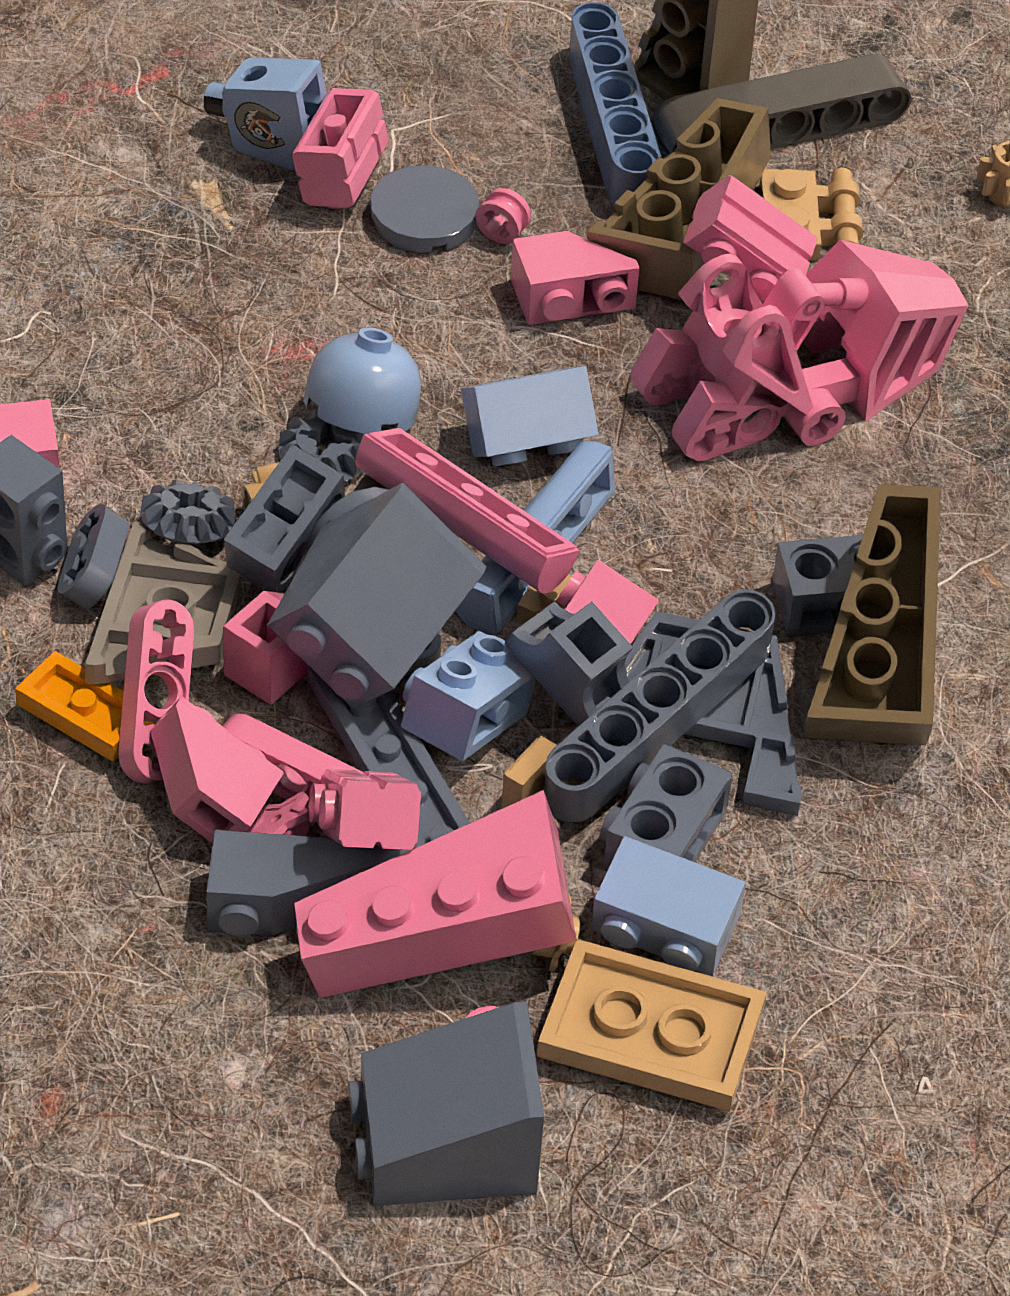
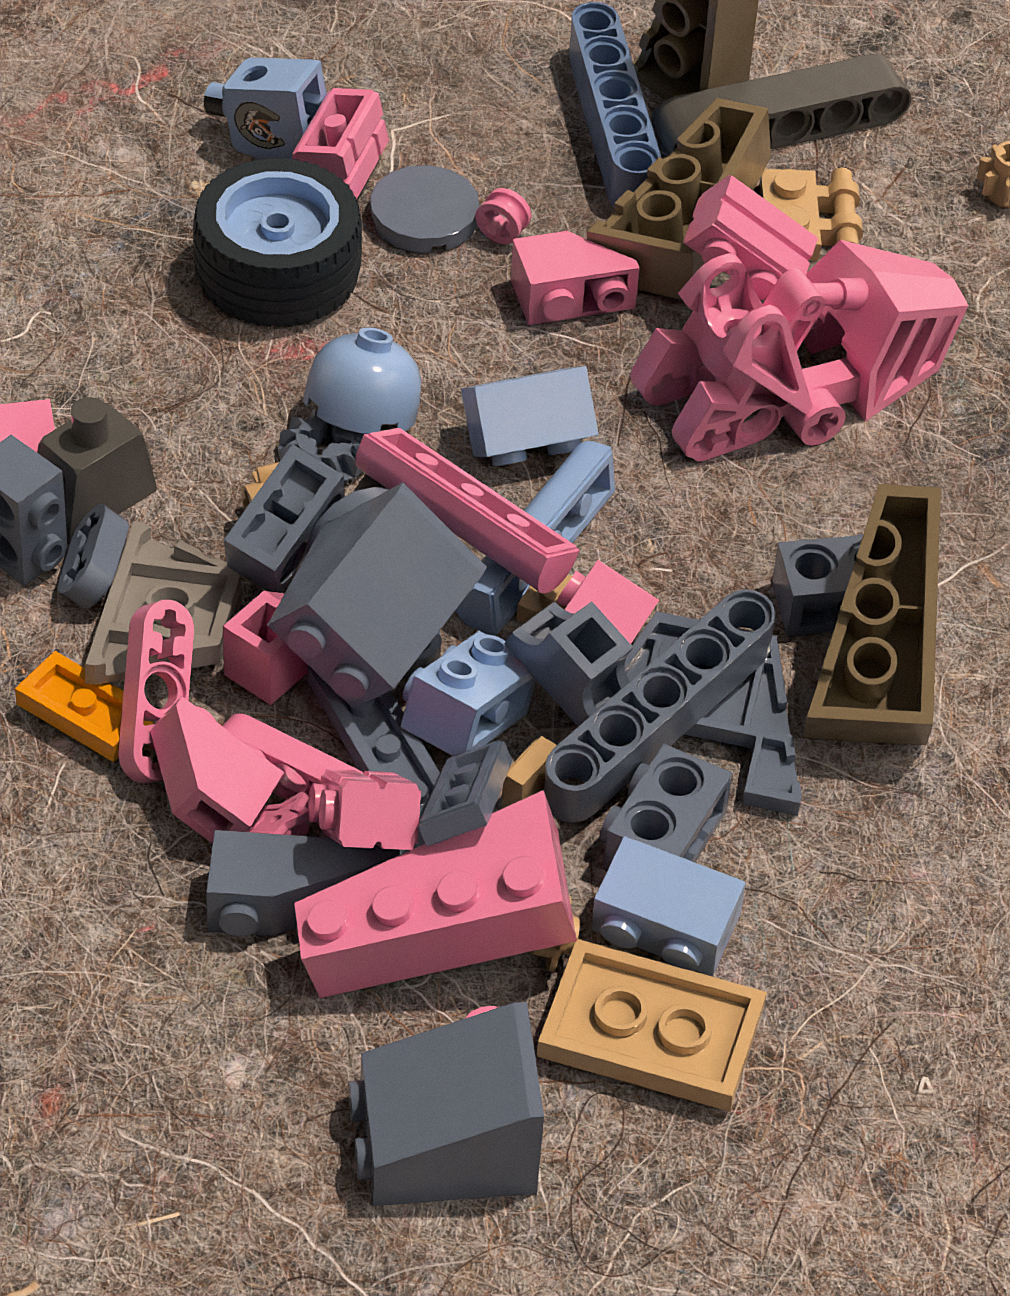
(100, 461): none -> dark grey torso
(188, 512): sand blue gear -> none
(277, 242): none -> black wheel
(465, 792): none -> sand blue tile

